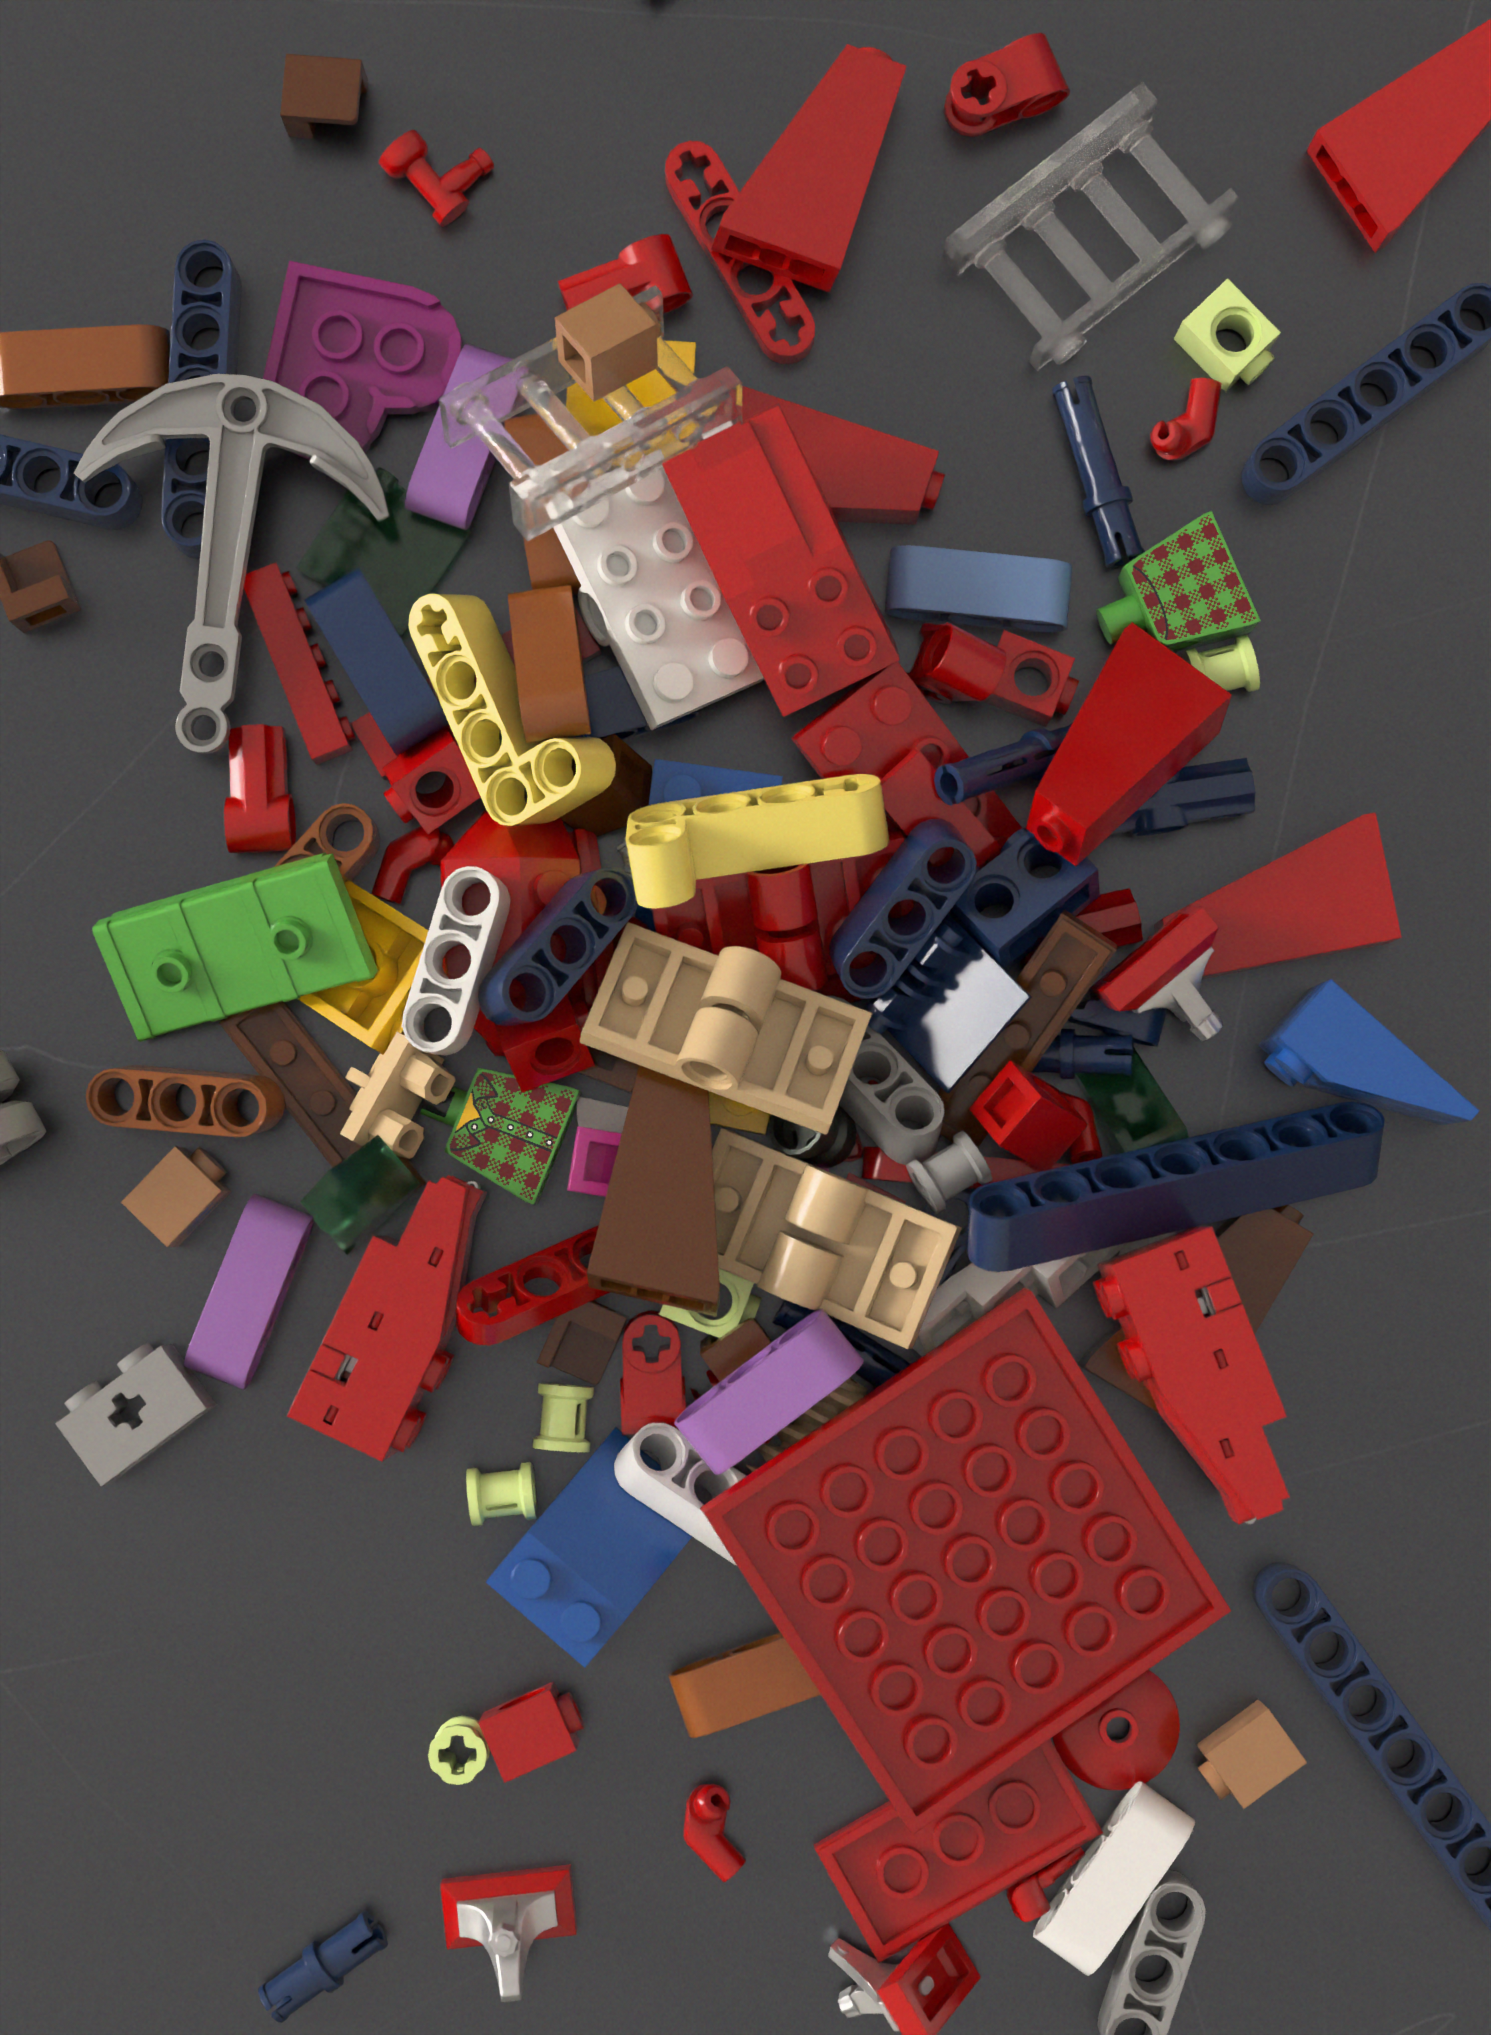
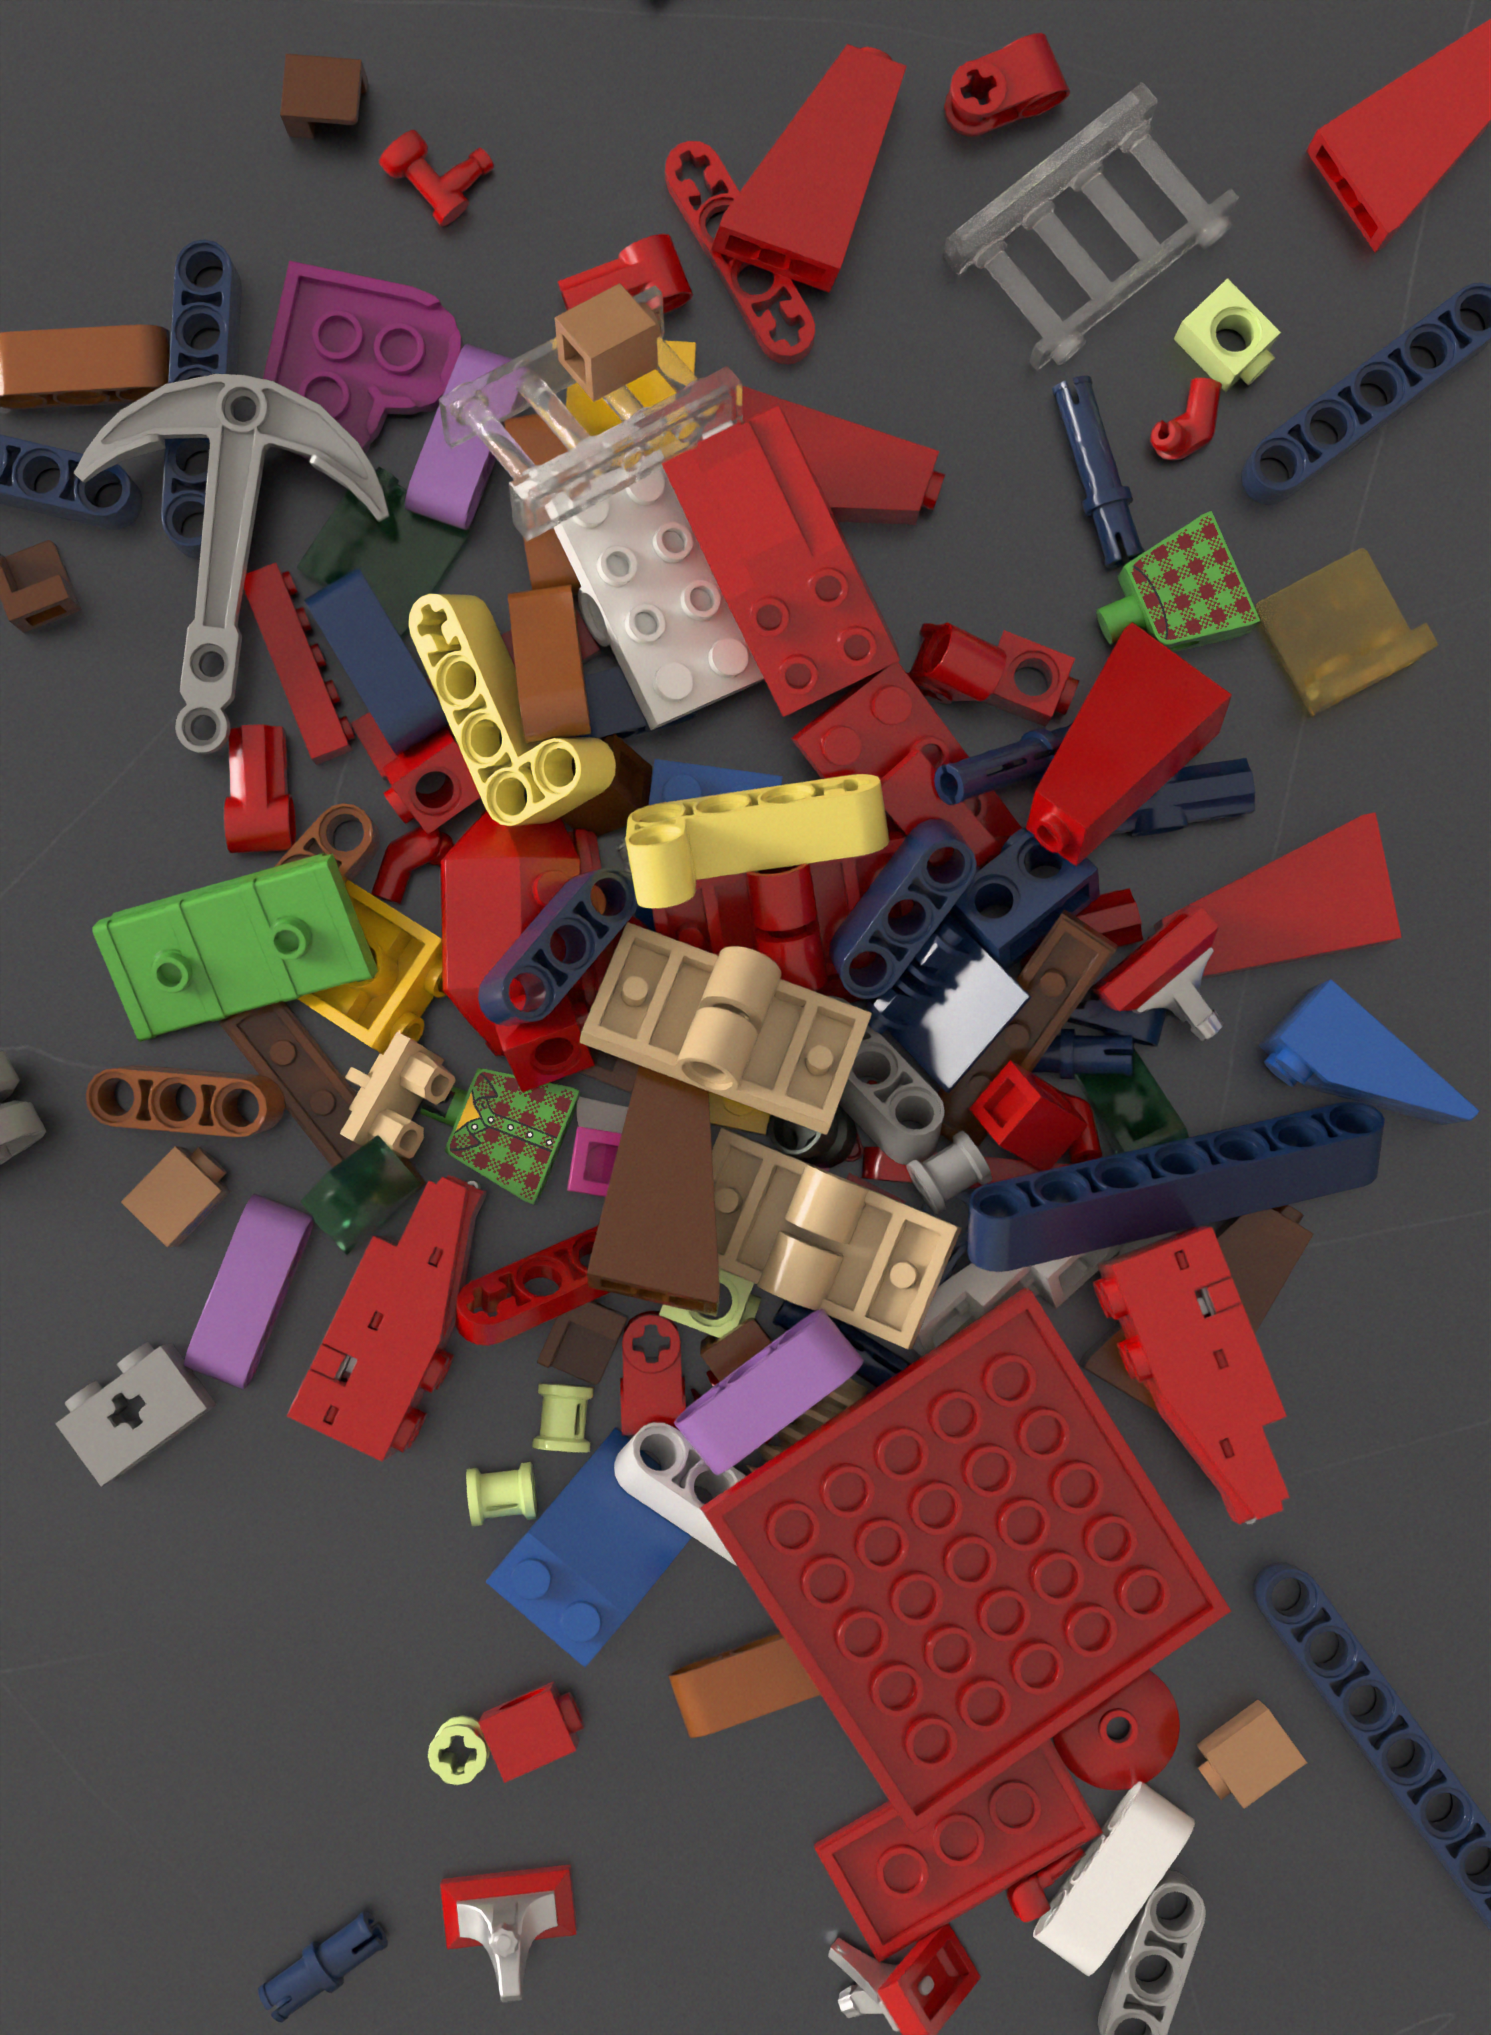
(448, 929): white beam -> none
(705, 1830): red arm -> none
(978, 588): medium blue beam -> none
(1229, 665): yellowish green bush -> none
(1340, 631): none -> clear yellow bracket

